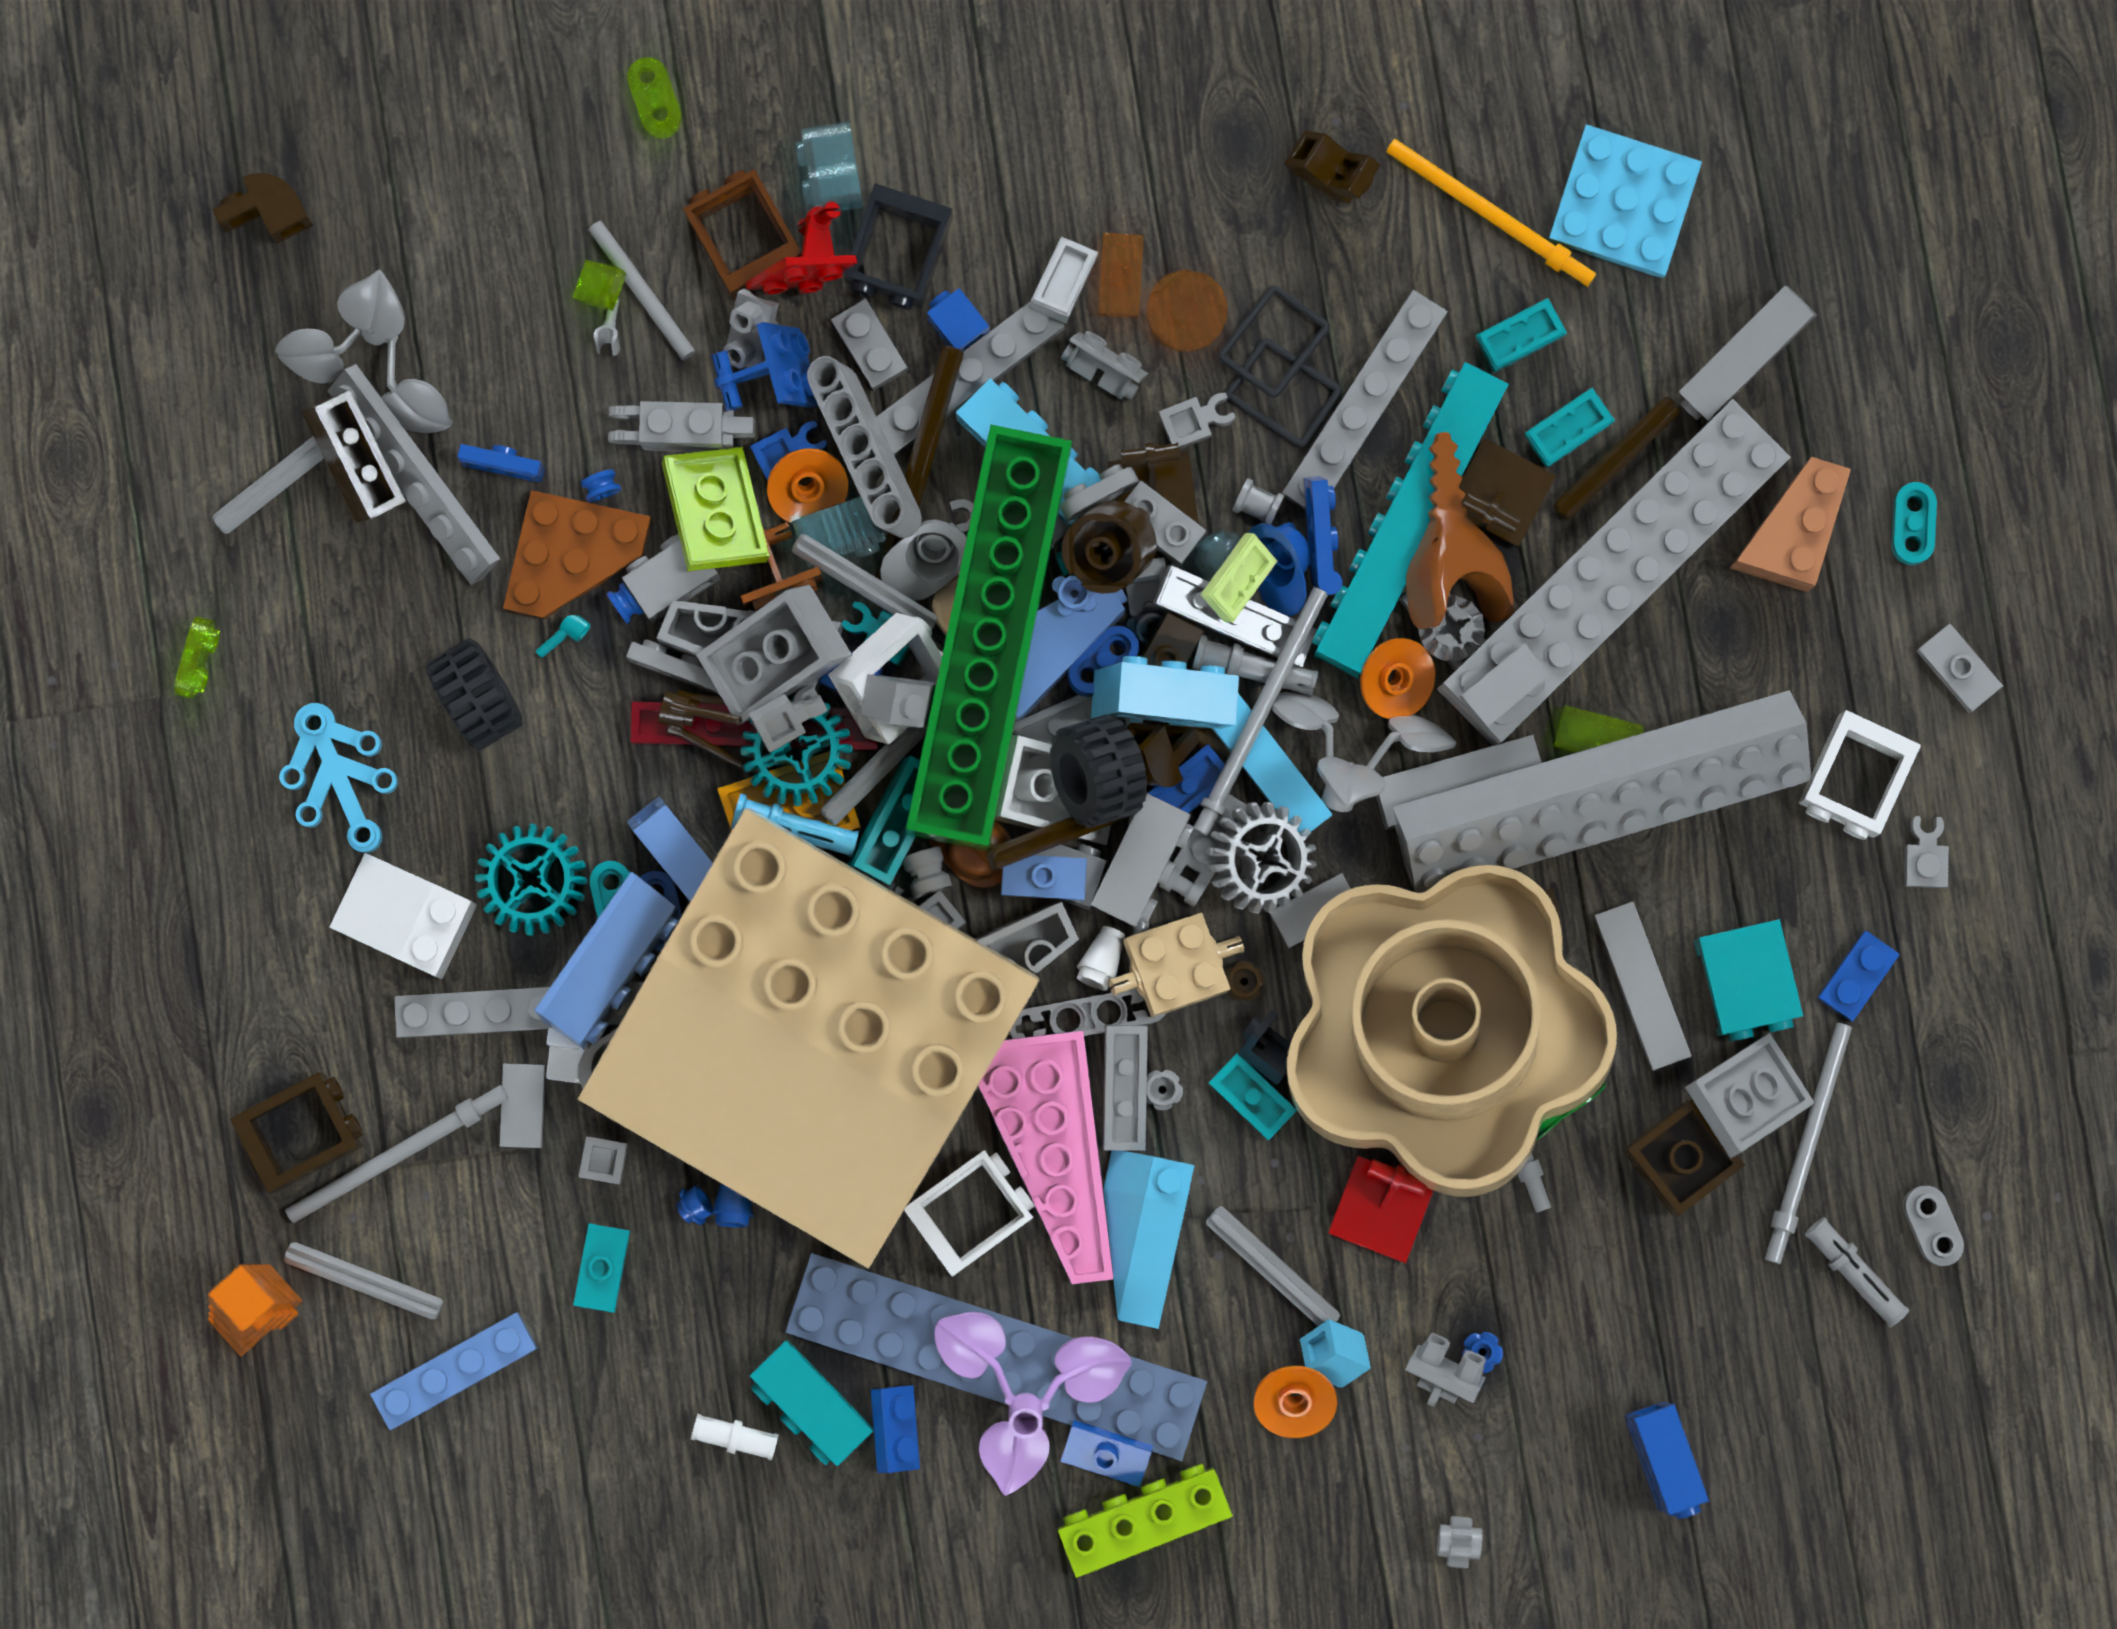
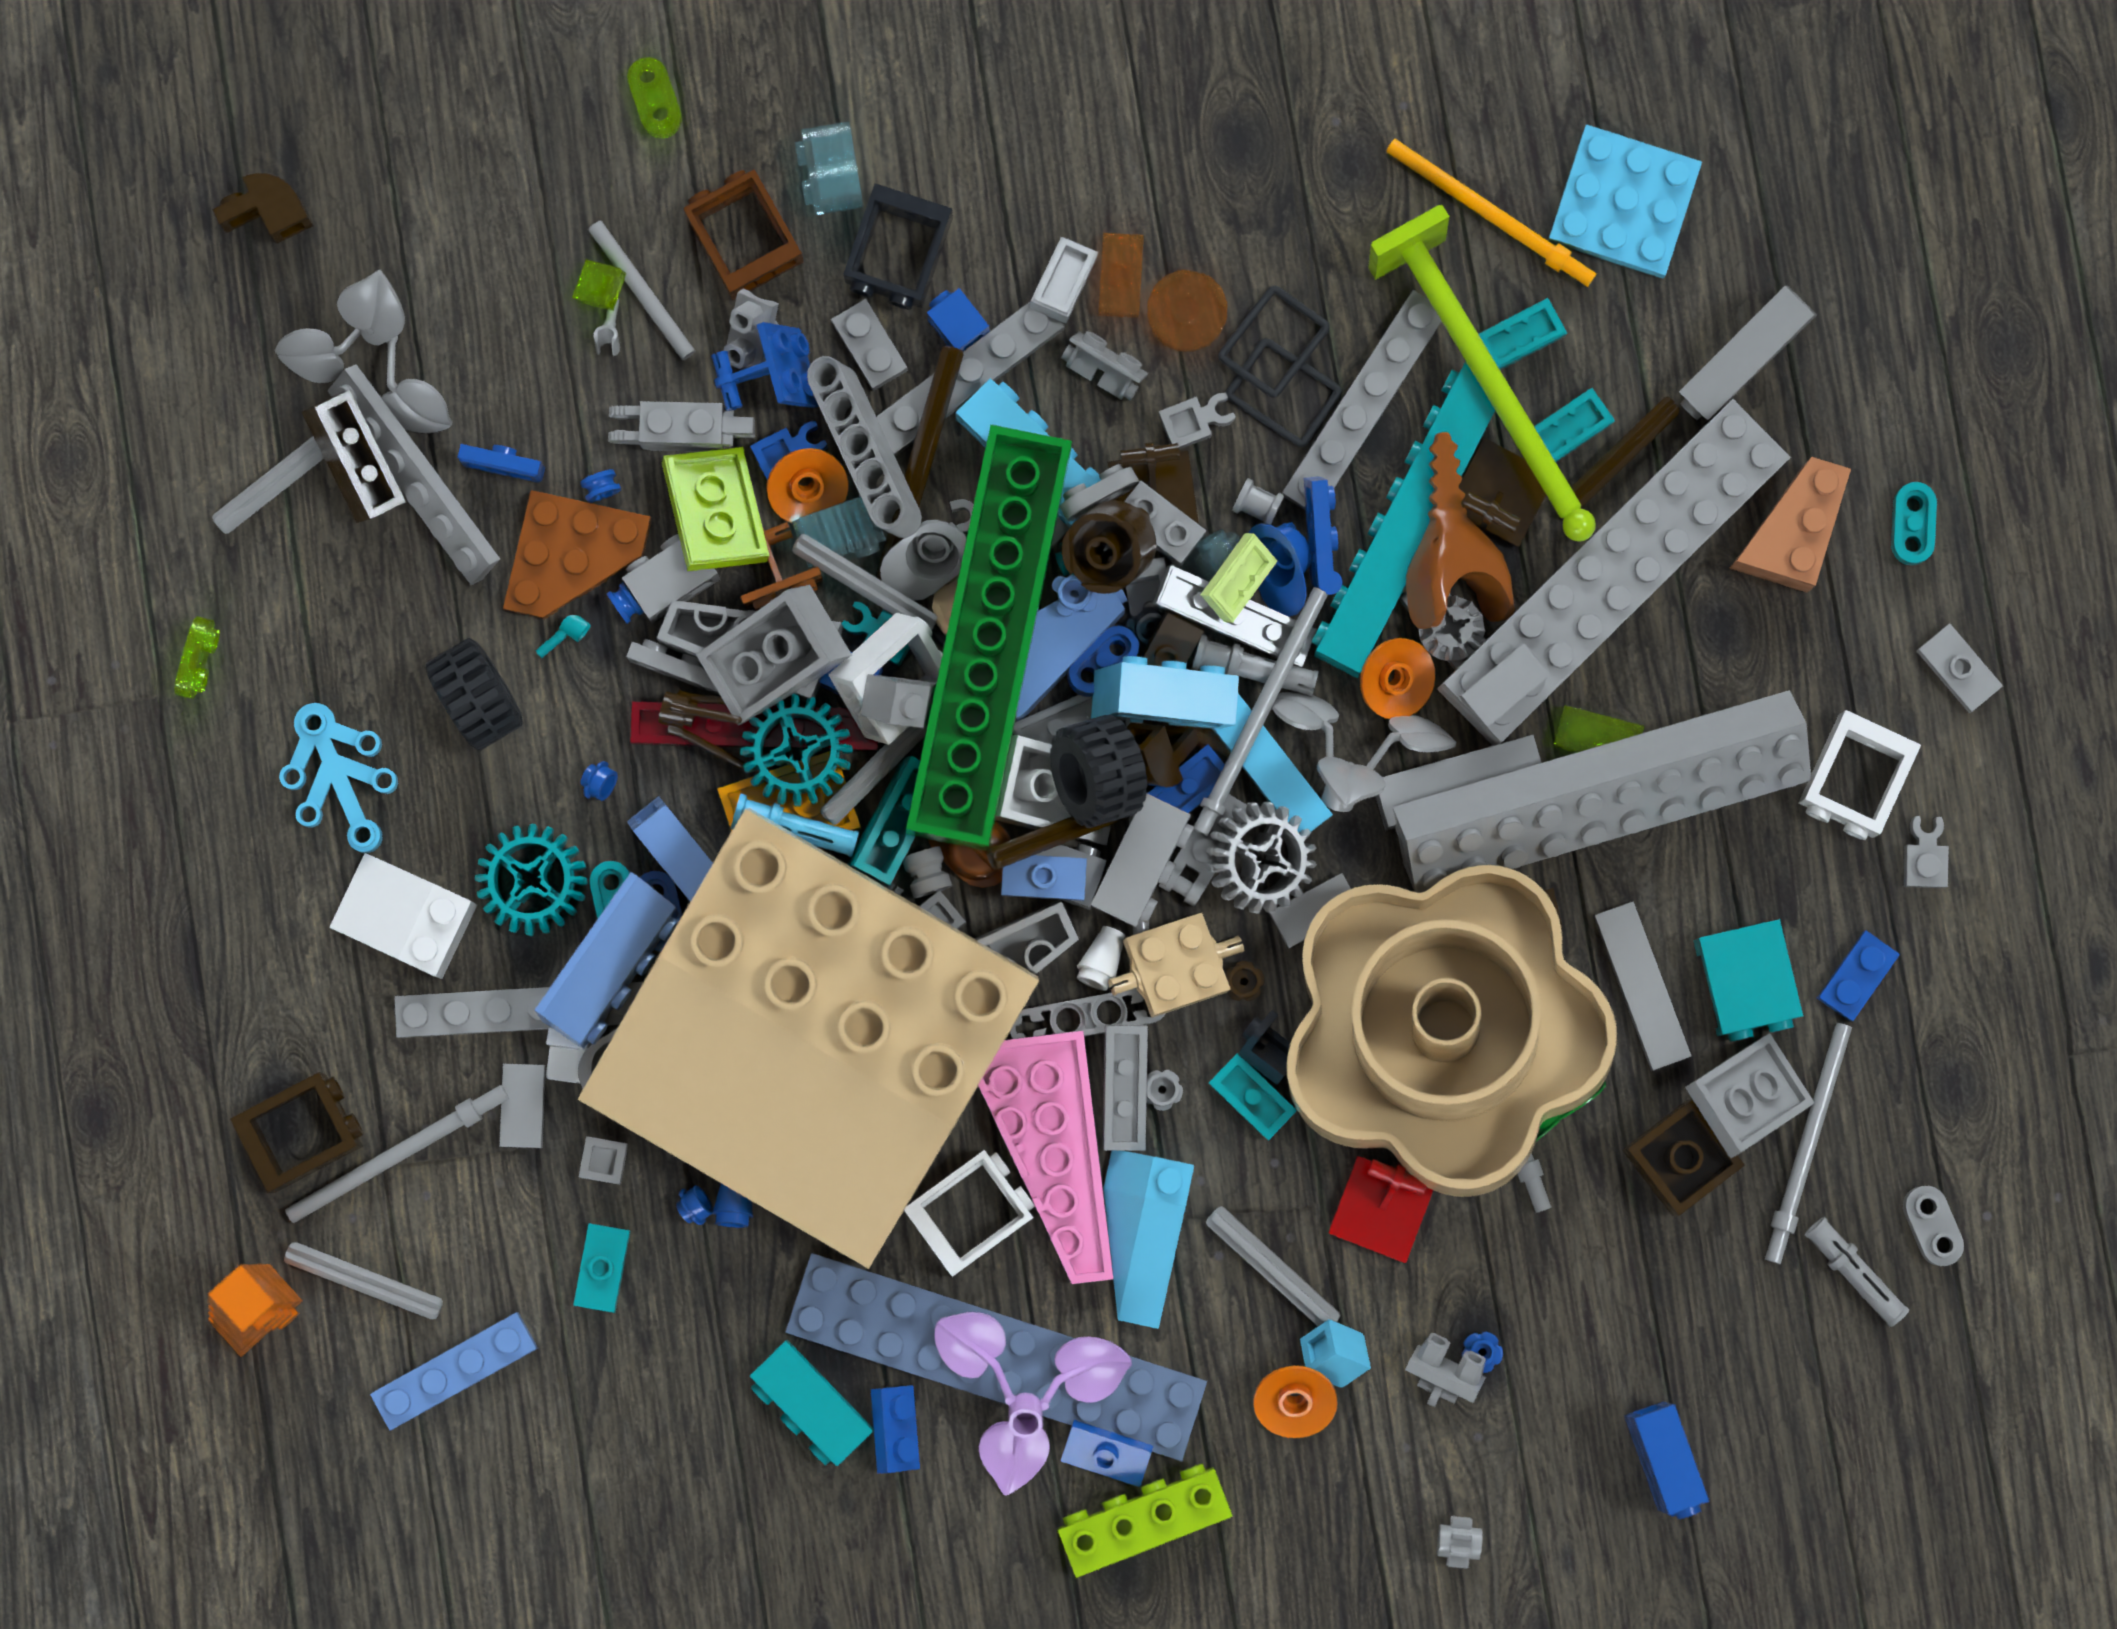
(599, 781): none -> blue plate
(734, 1436): white pin -> none
(781, 719): light grey plate -> none
(816, 262): red plate -> none
(1330, 167): dark brown brick -> none
(1411, 246): none -> lime piece

